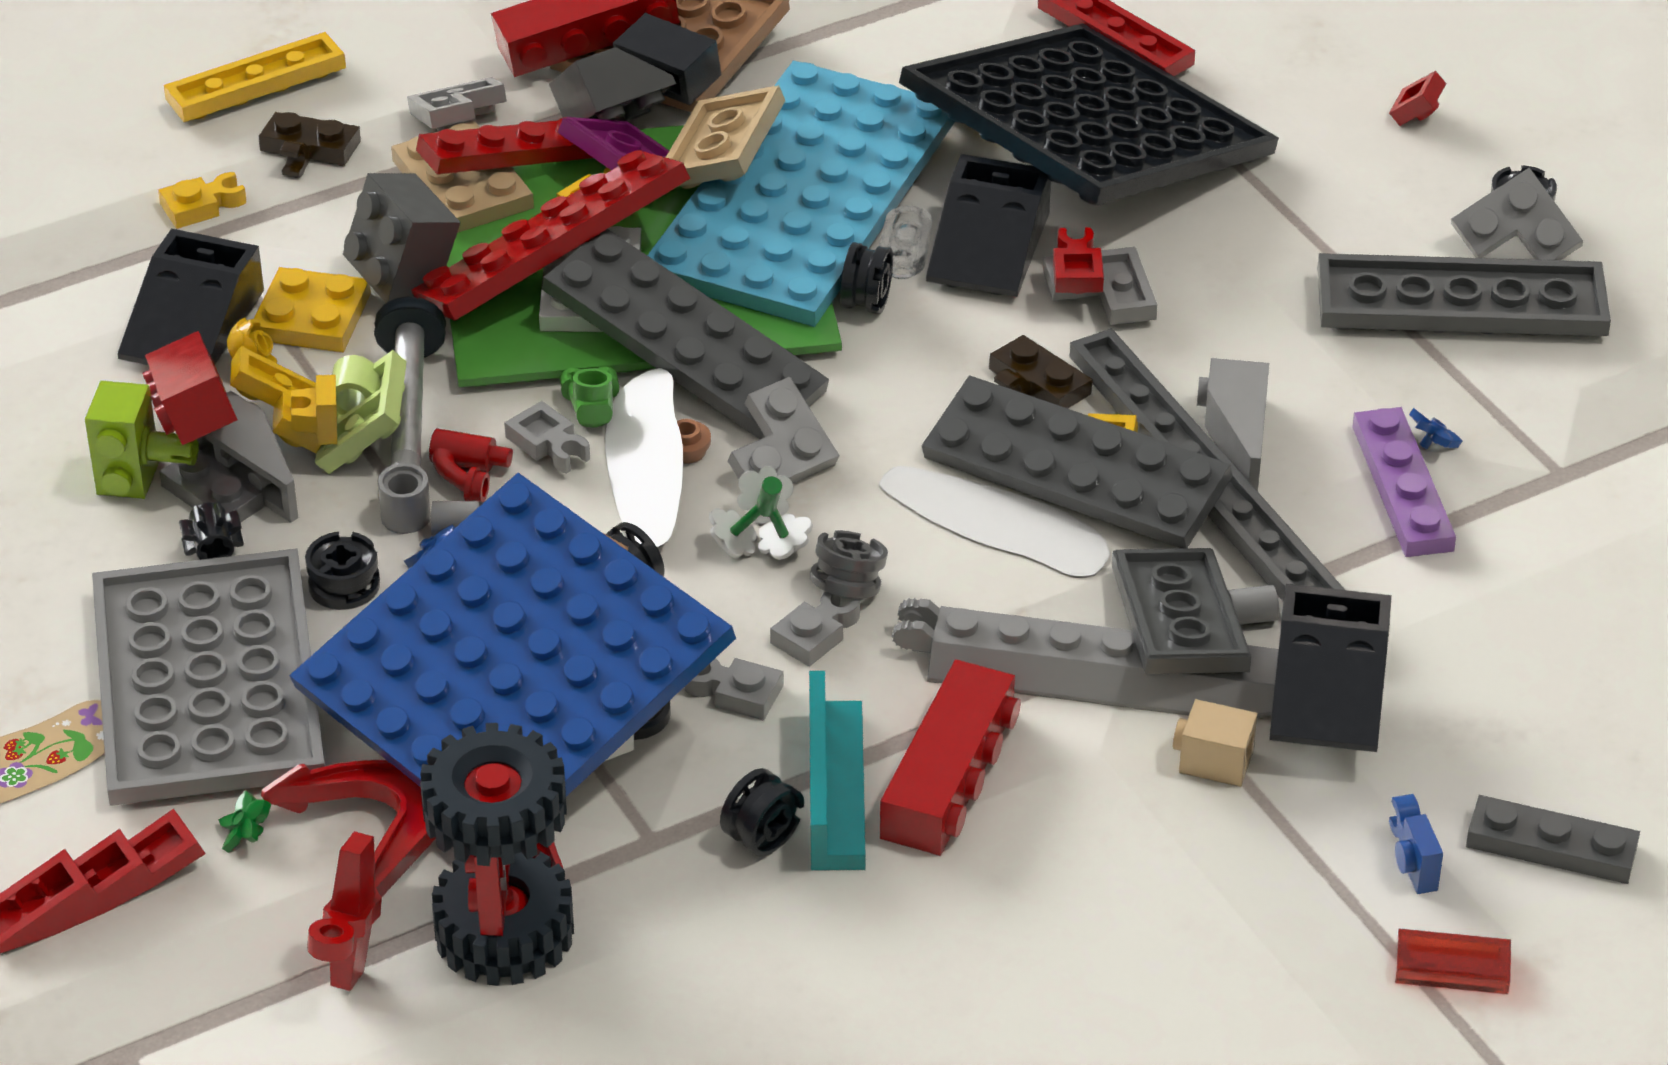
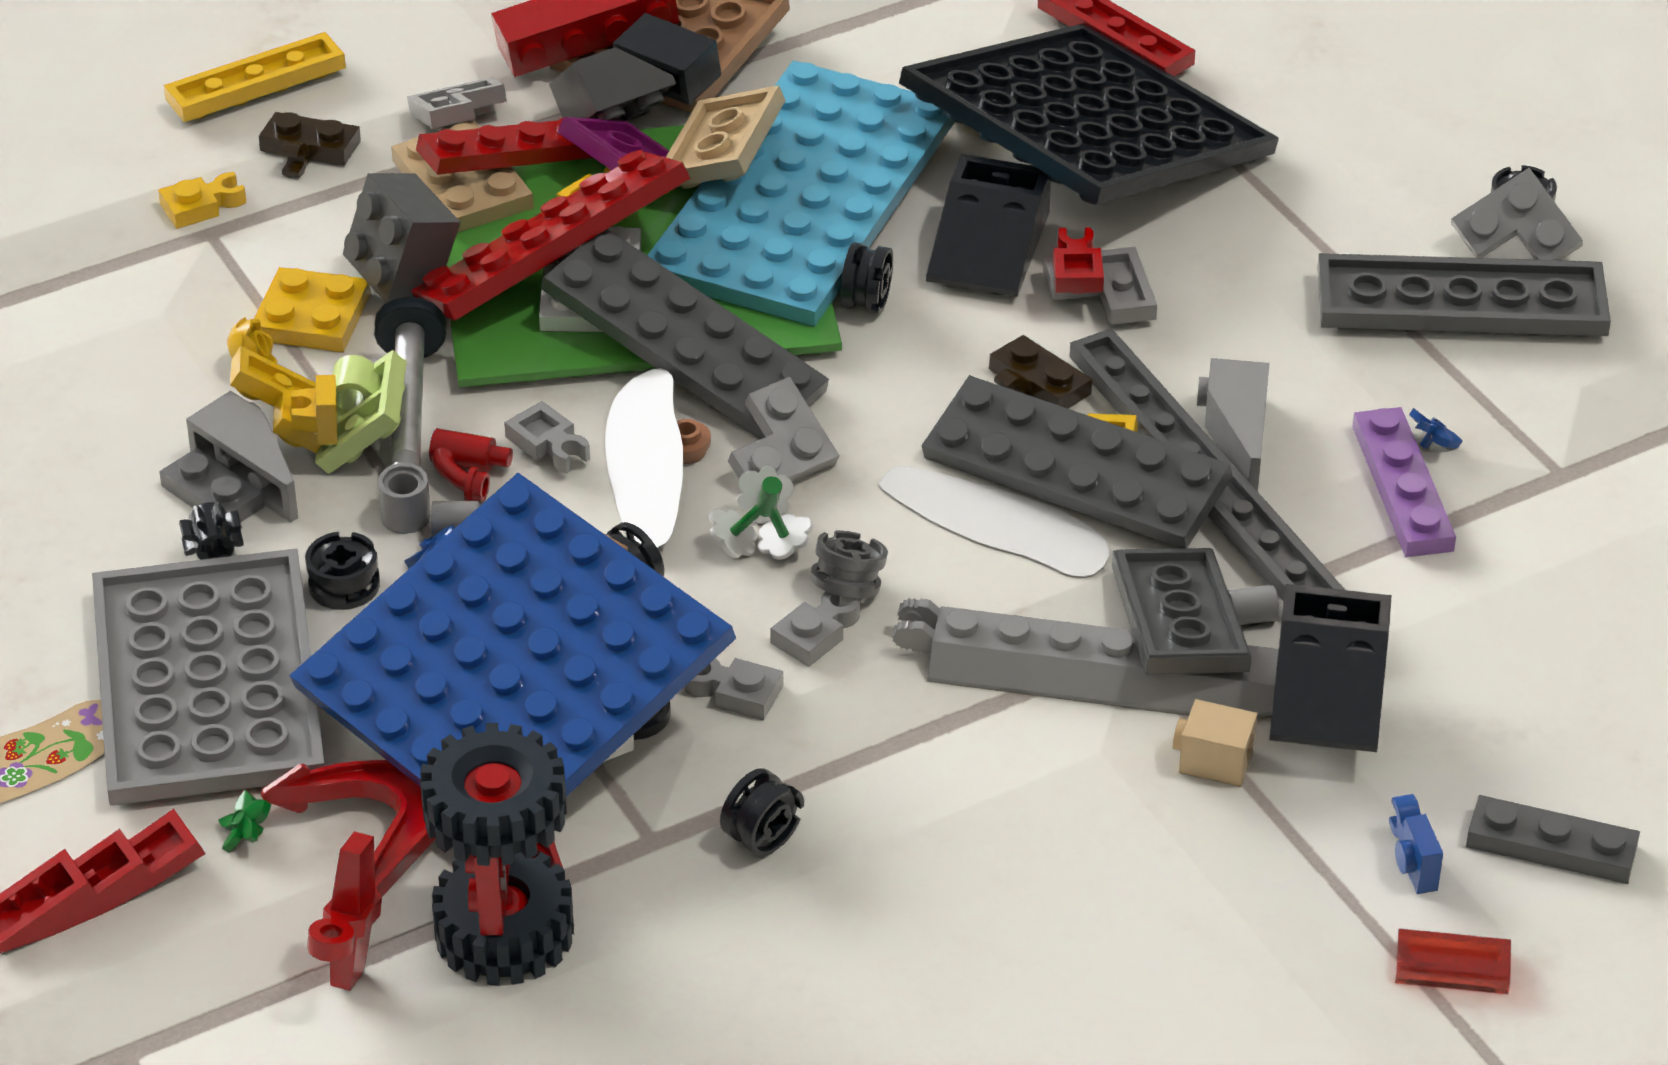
(125, 440): lime brick -> none
(187, 389): red brick -> none
(193, 287): black slope -> none
(591, 393): bright green plate -> none
(836, 781): teal fence -> none
(909, 235): clear plate -> none
(949, 758): red brick -> none
(1418, 99): red plate -> none

